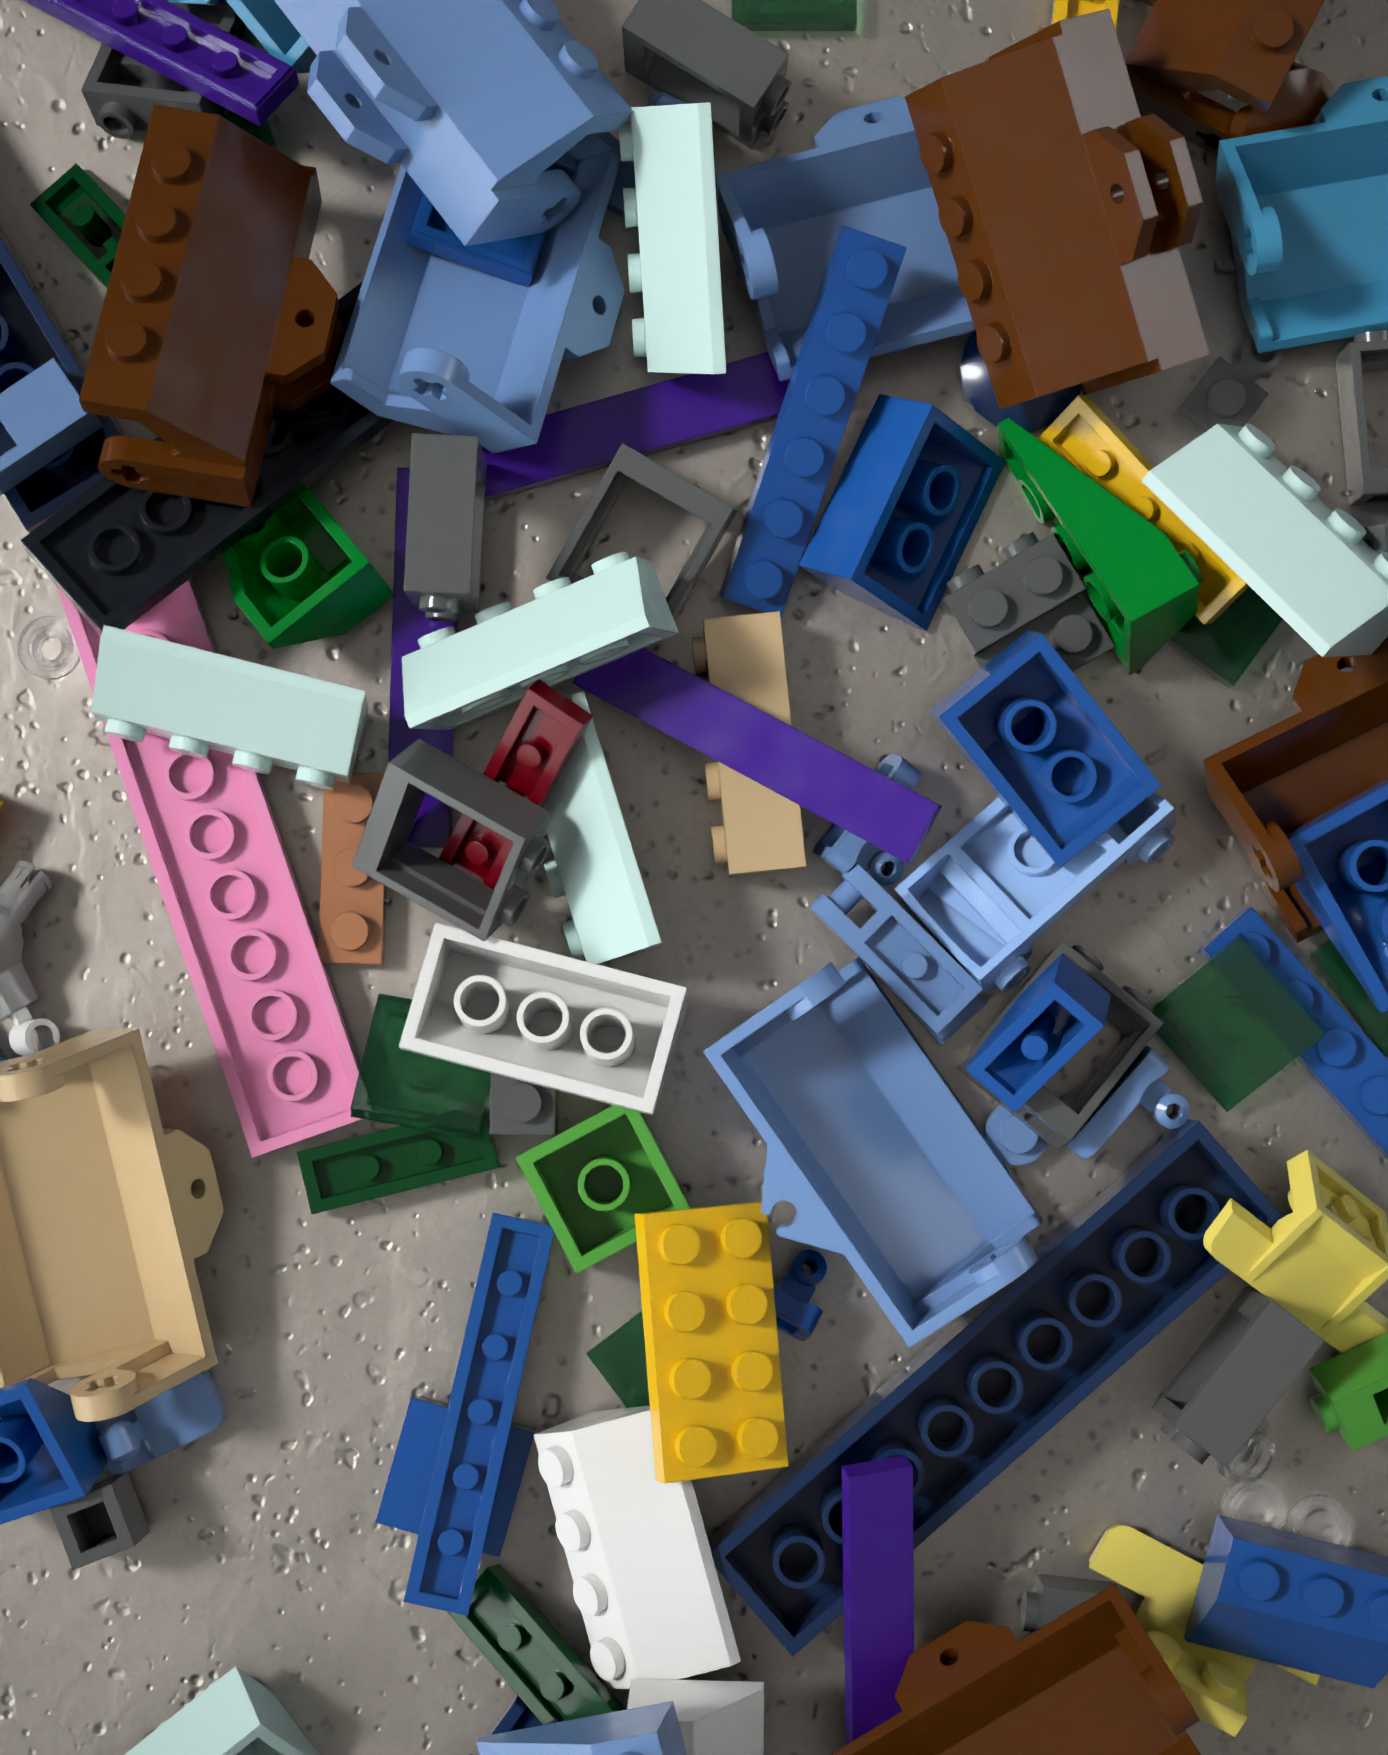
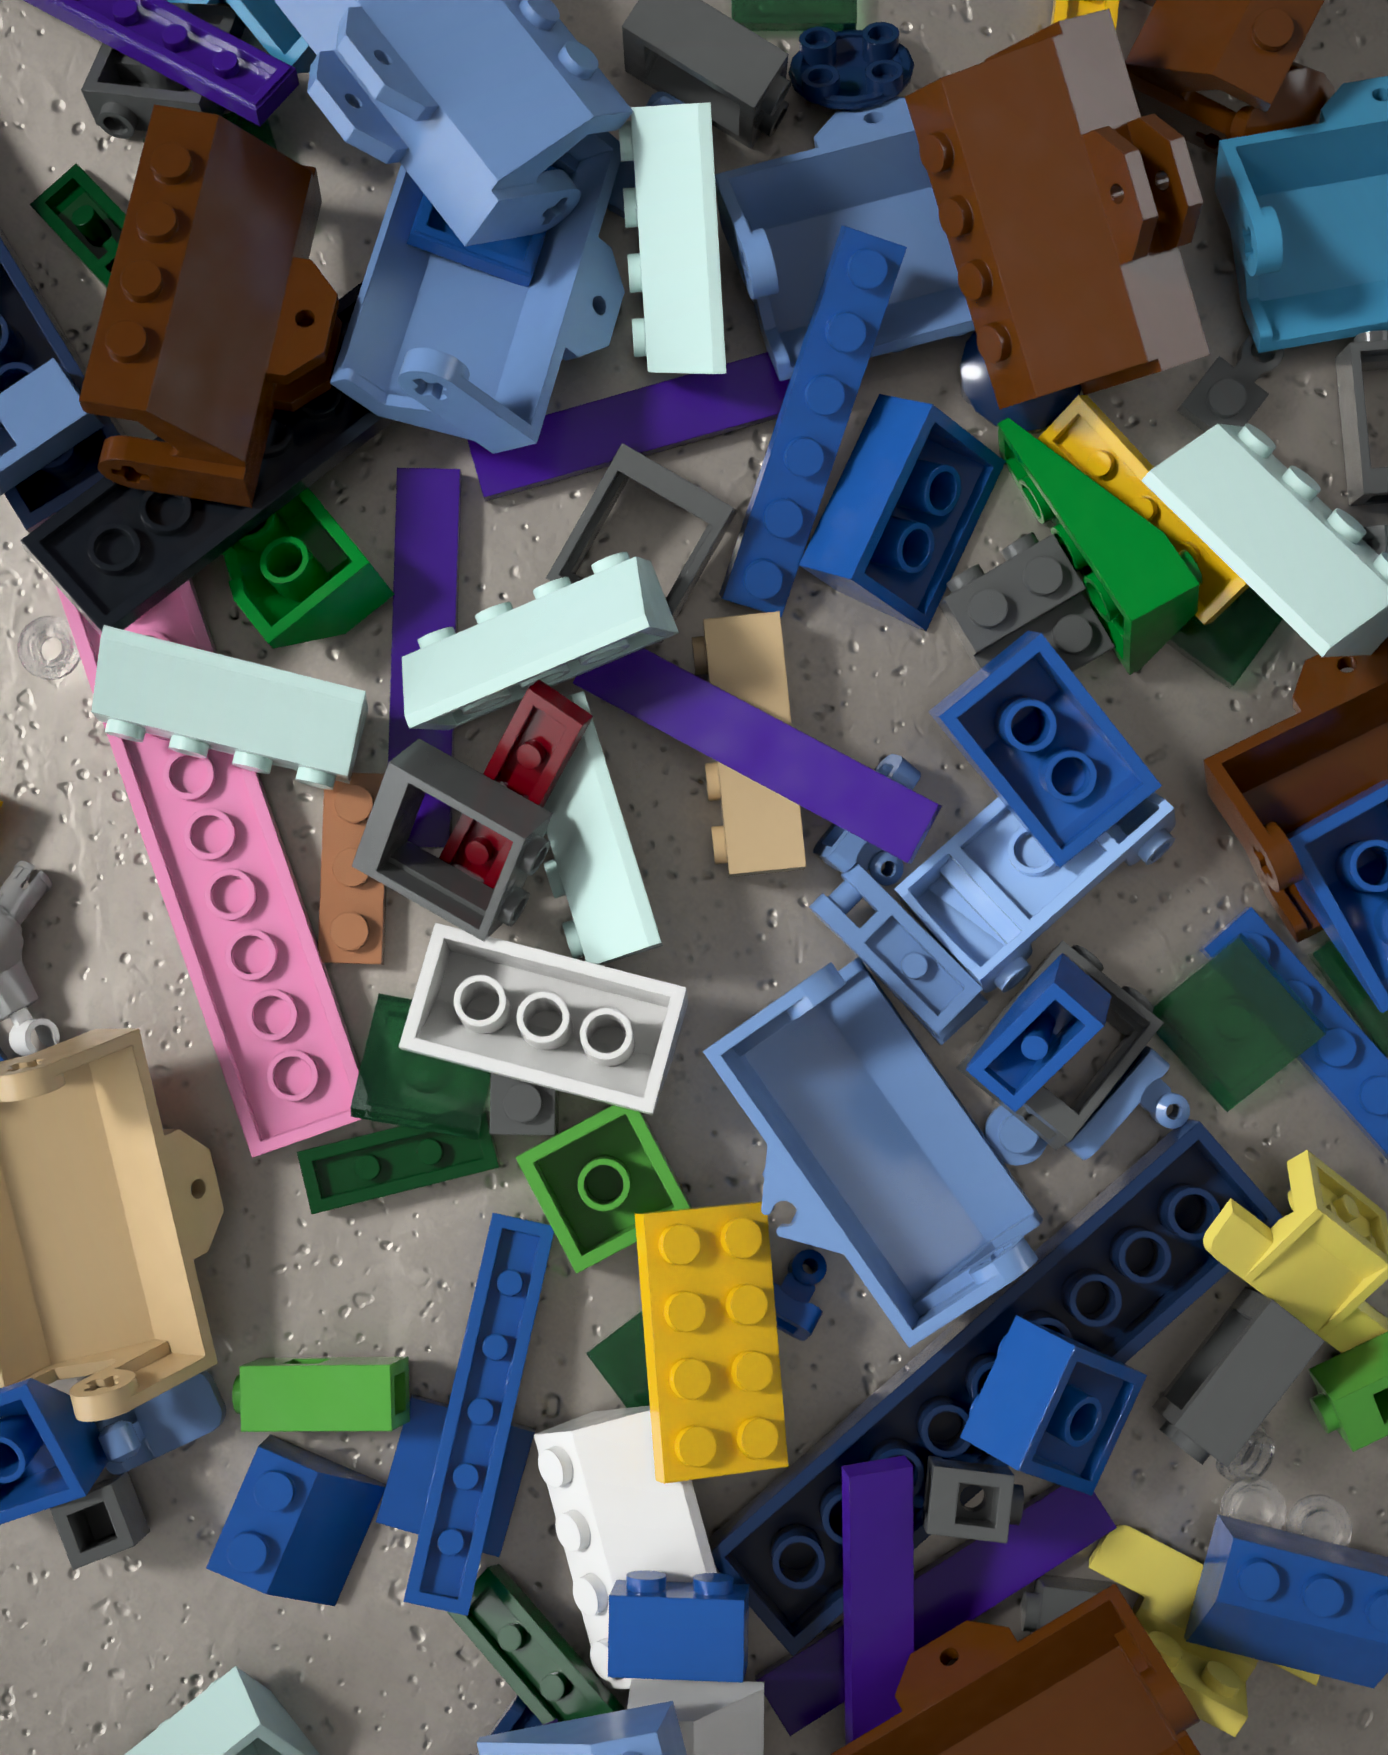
(296, 1524): none -> blue slope
(323, 1394): none -> bright green brick
(445, 526): dark grey window -> none
(678, 1628): none -> blue brick
(851, 66): none -> dark blue dish
(945, 1595): none -> dark purple tile
(987, 1521): none -> dark grey brick
(1052, 1406): none -> blue slope

